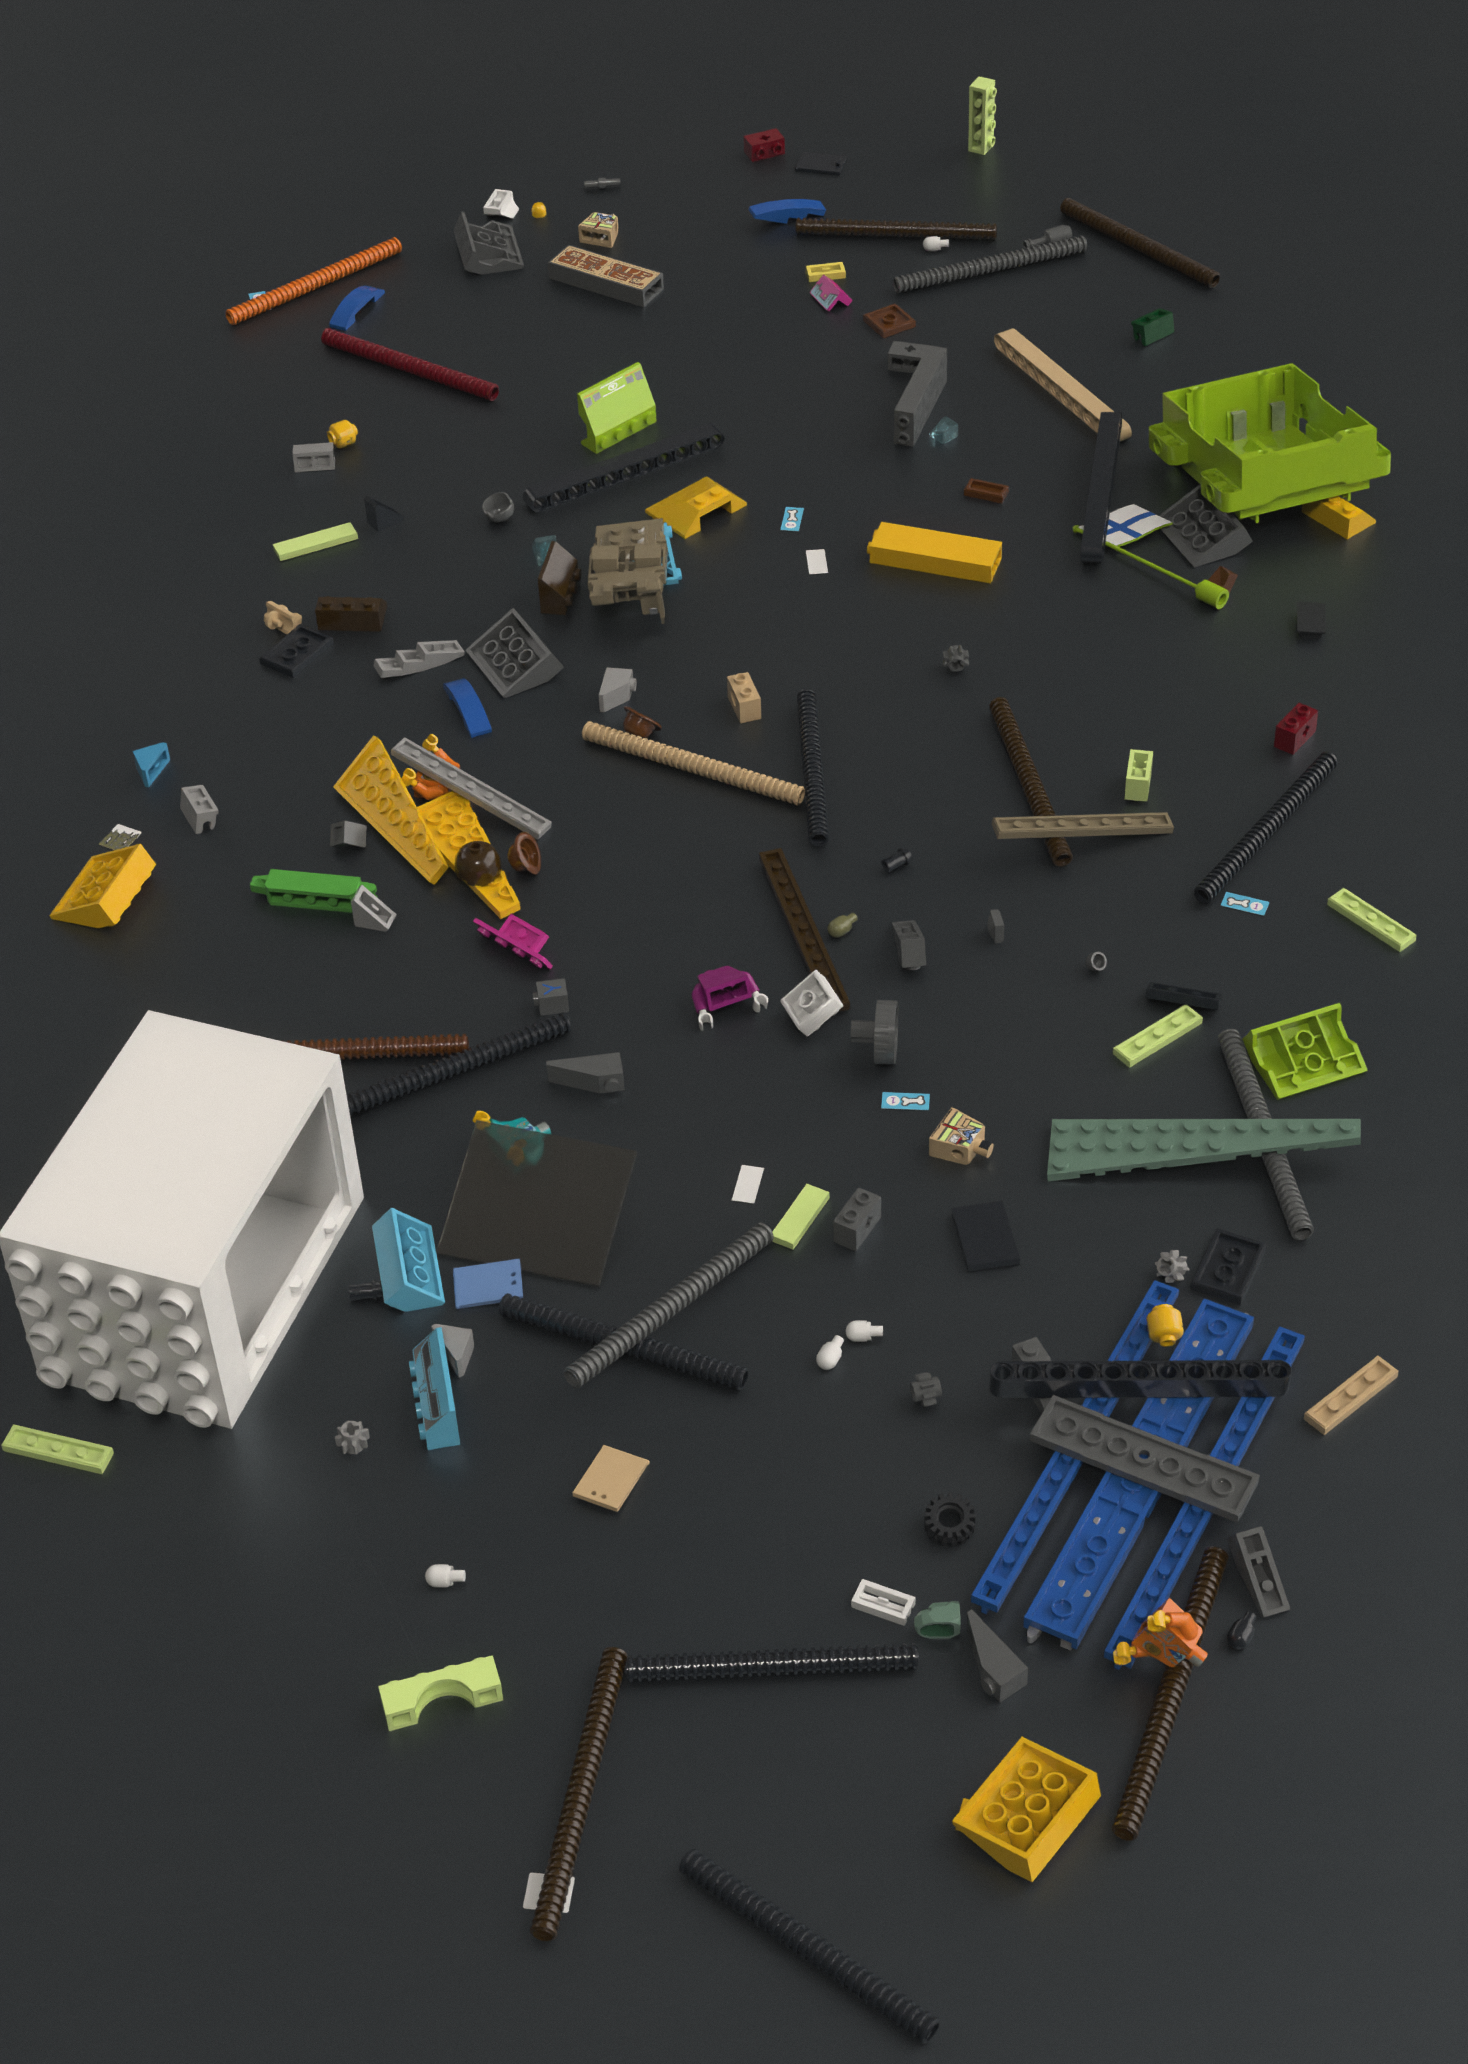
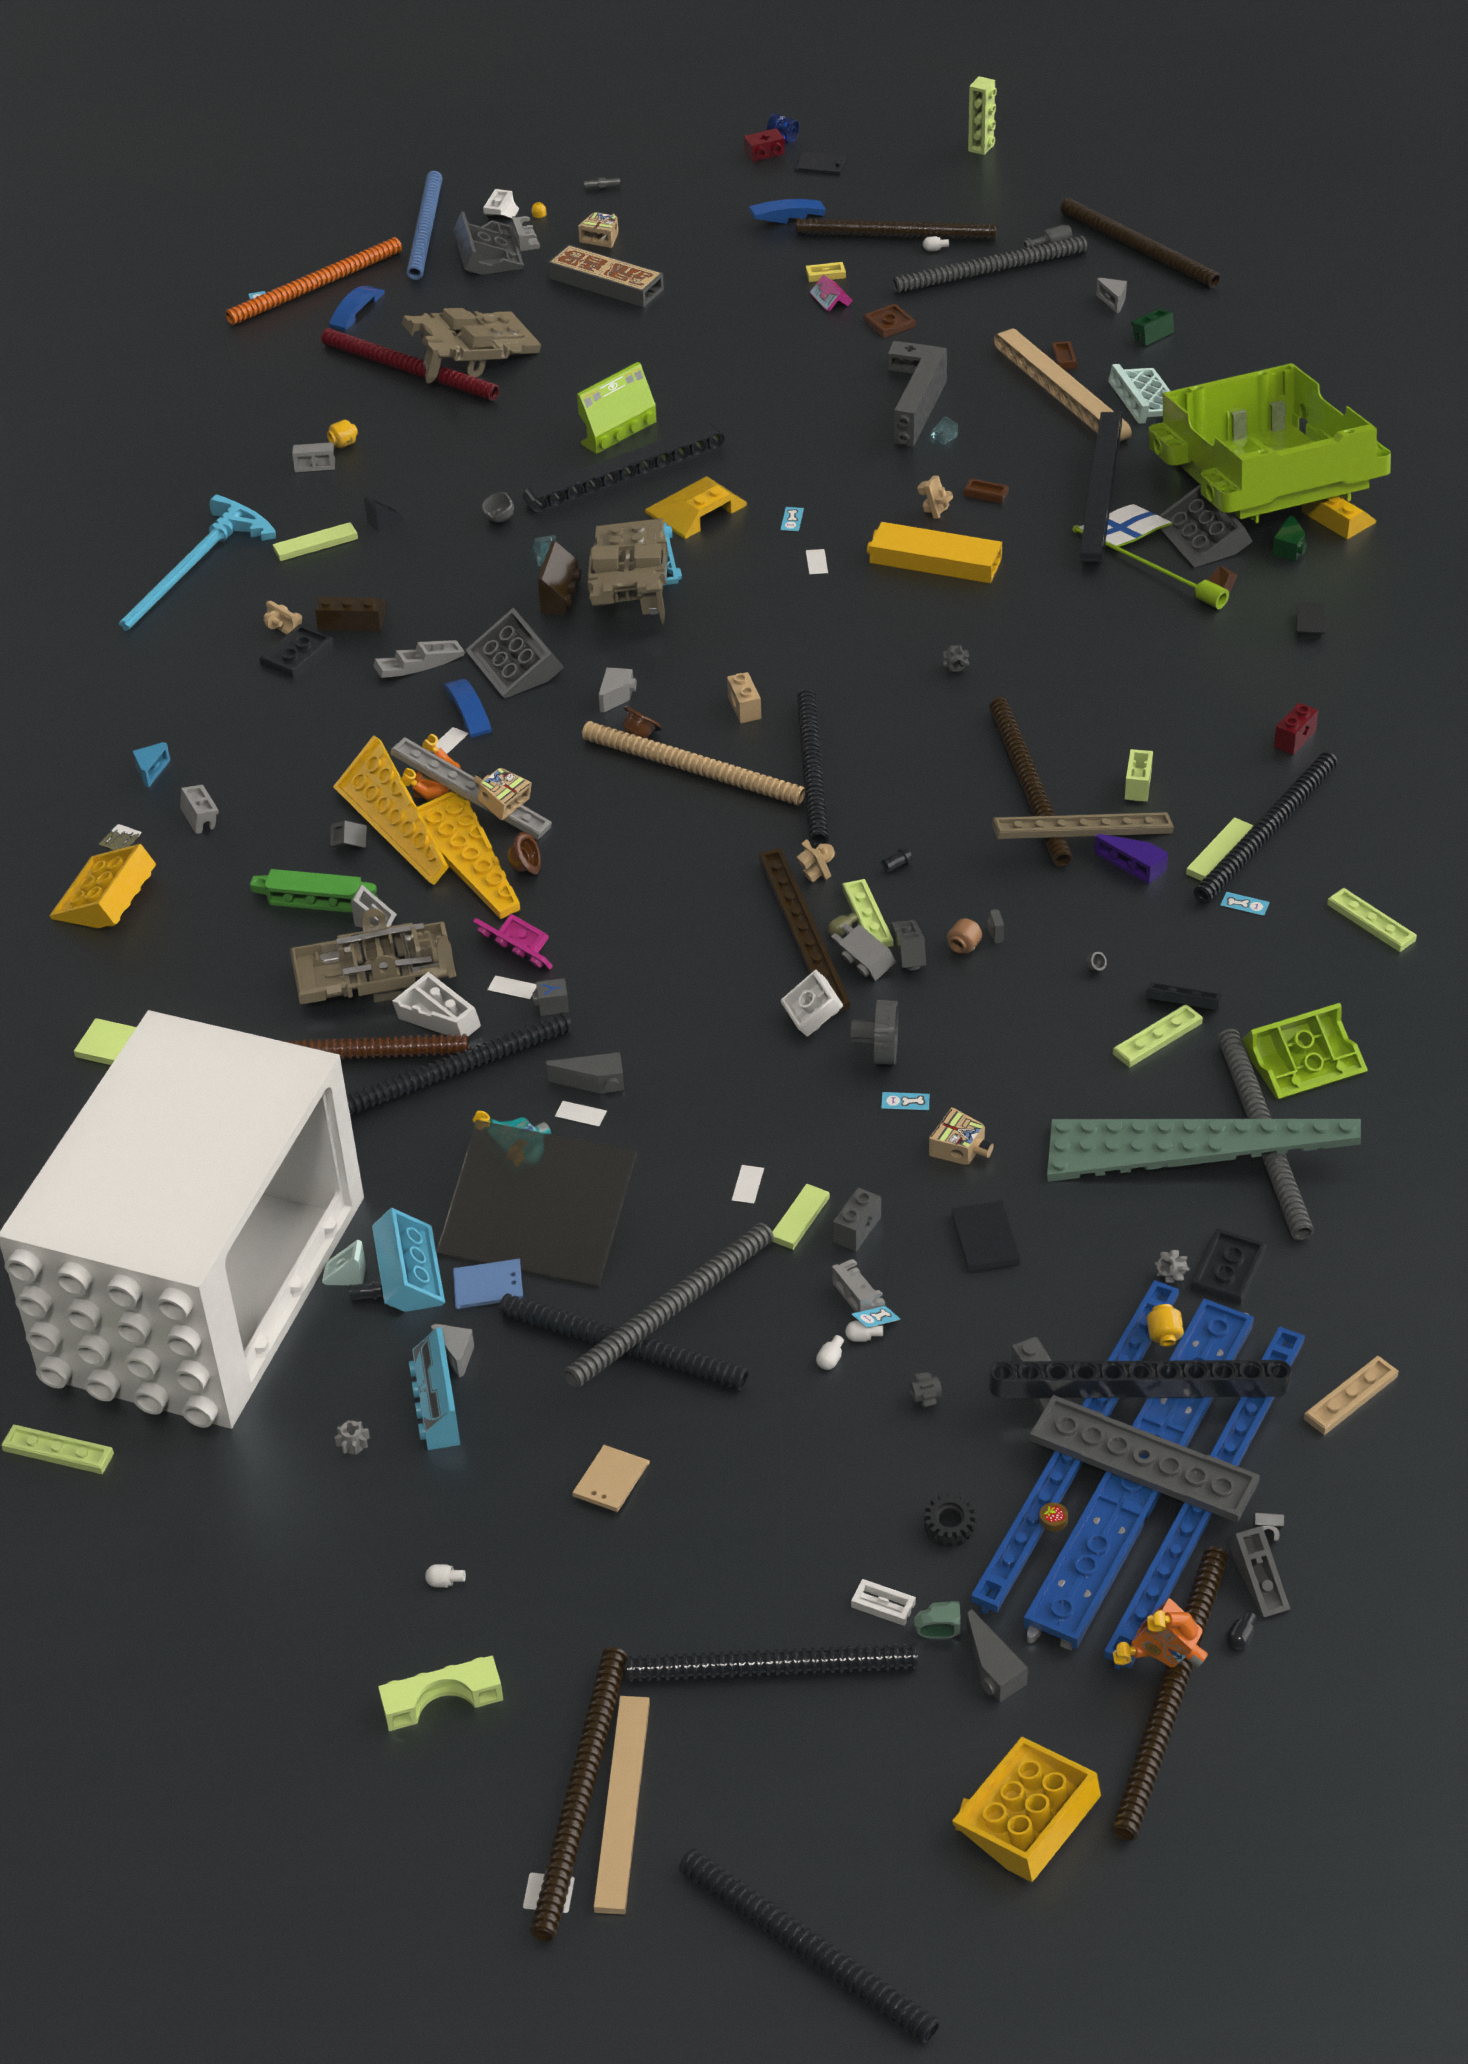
(103, 1041): none -> yellowish green tile
(232, 518): none -> medium azure piece
(333, 968): none -> dark tan piece
(346, 1267): none -> light aqua slope
(424, 225): none -> medium blue piece
(436, 1007): none -> white wedge
(451, 739): none -> white sticker
(470, 338): none -> dark tan piece
(477, 863): dark brown cylinder -> none
(502, 791): none -> tan torso
(512, 987): none -> white sticker
(524, 235): none -> light grey hinge
(580, 1113): none -> white sticker
(622, 1806): none -> tan tile
(722, 988): magenta torso -> none
(785, 125): none -> clear blue wheel
(815, 860): none -> tan hips
(855, 1287): none -> light grey hinge
(865, 951): none -> light grey hinge
(866, 910): none -> yellowish green tile
(876, 1316): none -> medium azure sticker
(937, 497): none -> tan hips
(964, 936): none -> medium nougat head
(1053, 1517): none -> pearl gold tile
(1064, 355): none -> reddish brown tile
(1112, 292): none -> light grey slope
(1133, 396): none -> light aqua fence
(1133, 856): none -> dark purple slope
(1218, 849): none -> yellowish green tile
(1269, 1522): none -> tile
(1289, 540): none -> dark green slope

